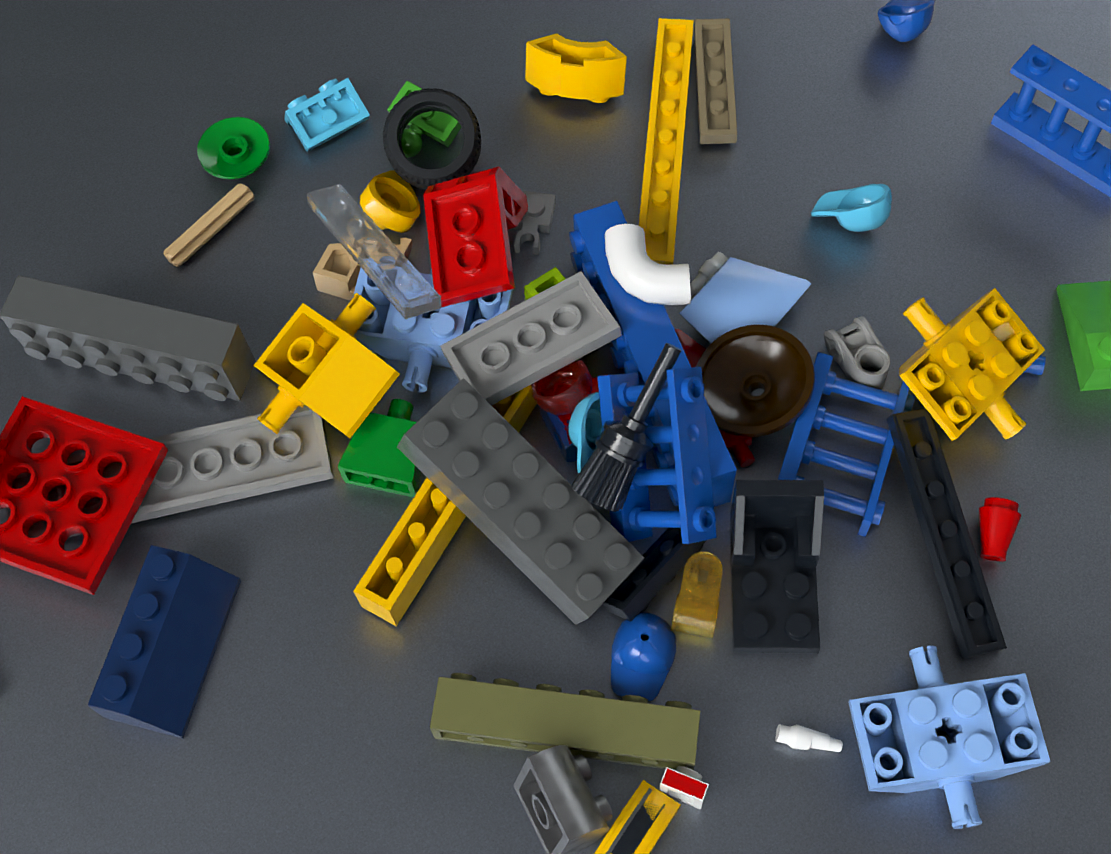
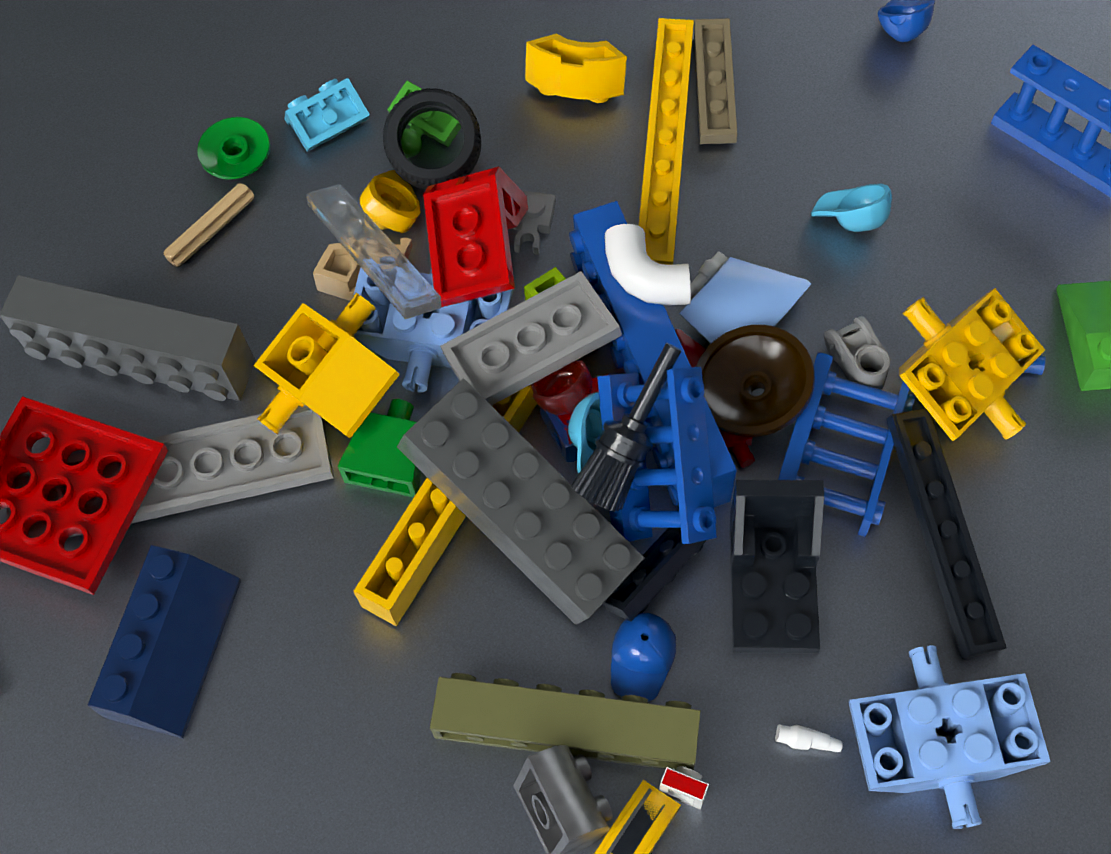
(698, 601): clear yellow piece -> none
(997, 527): red cone -> none

